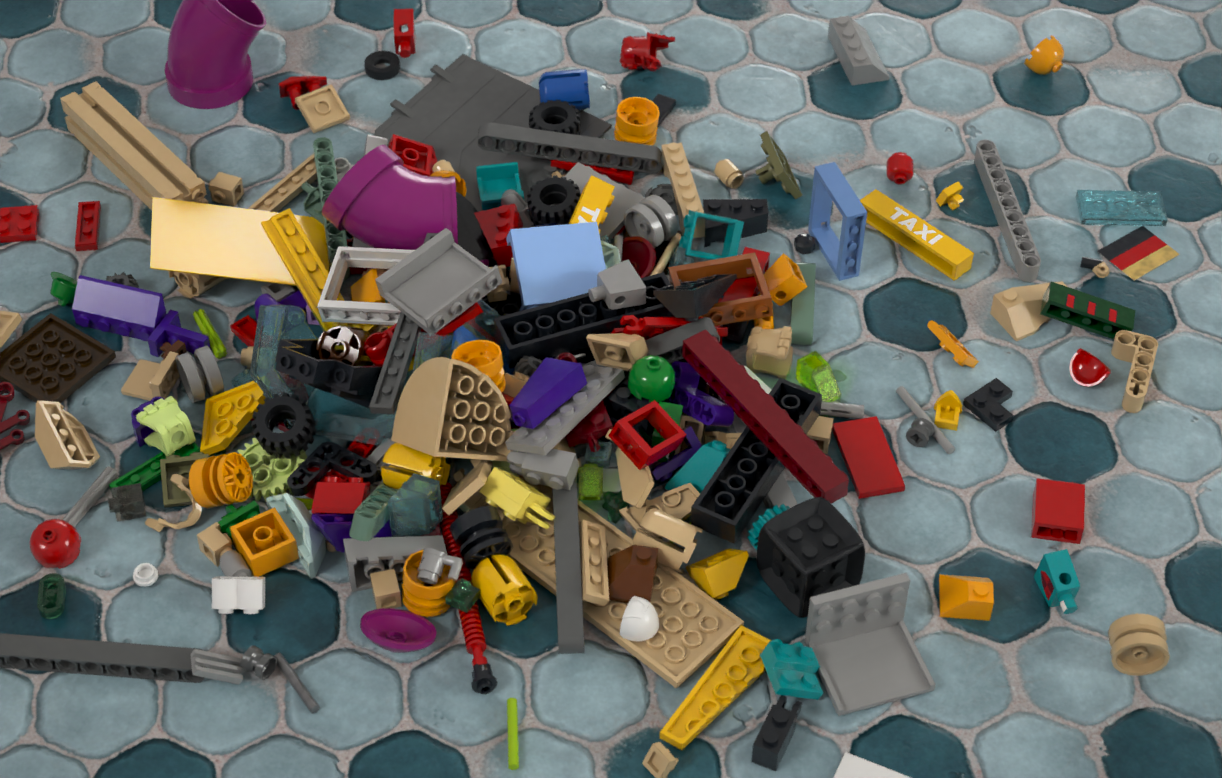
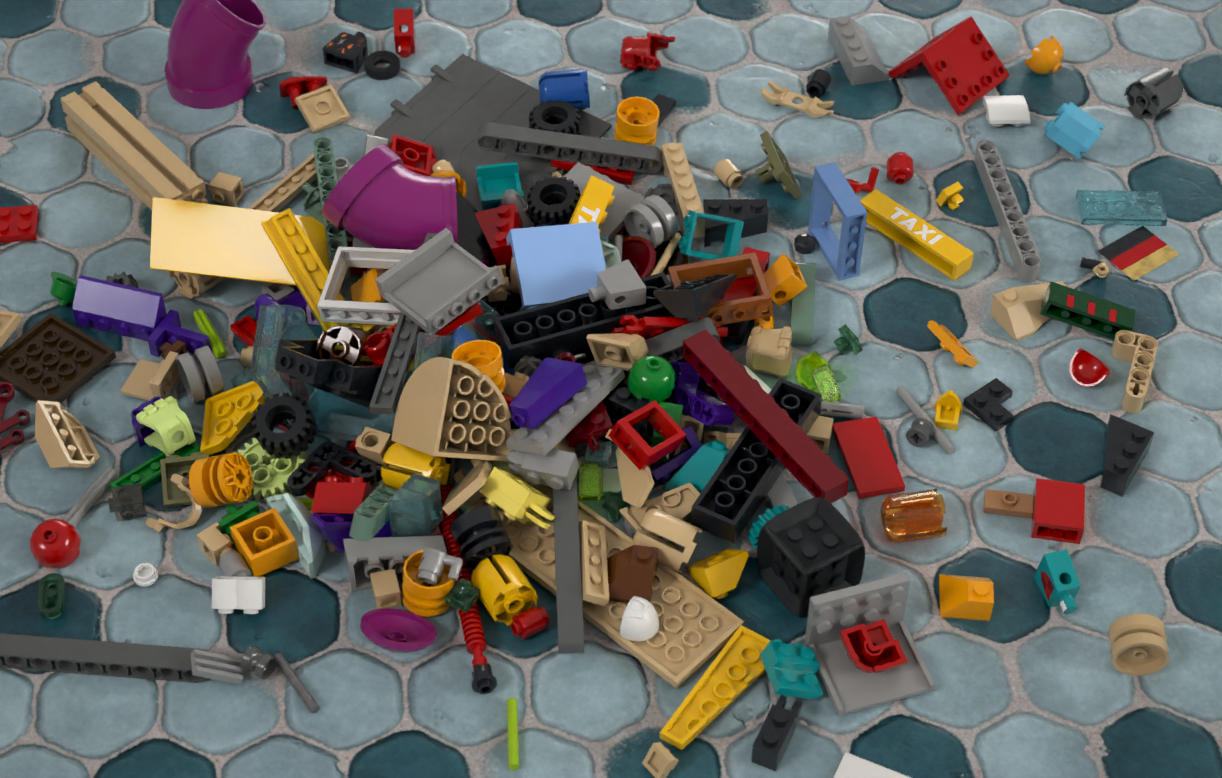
(88, 226): red tile -> none
(346, 51): none -> black torso
(372, 437): none -> tan brick
(529, 622): none -> red brick
(679, 258): clear light blue tile -> none
(811, 106): none -> tan piece
(818, 83): none -> black brick
(847, 341): none -> clear green tile
(866, 187): none -> red plate
(872, 647): none -> red brick
(913, 516): none -> clear orange cylinder
(959, 64): none -> red bracket
(1006, 110): none -> white slope
(1008, 503): none -> medium nougat plate
(1073, 129): none -> medium azure brick
(1123, 453): none -> black wedge
(1154, 93): none -> dark grey cylinder

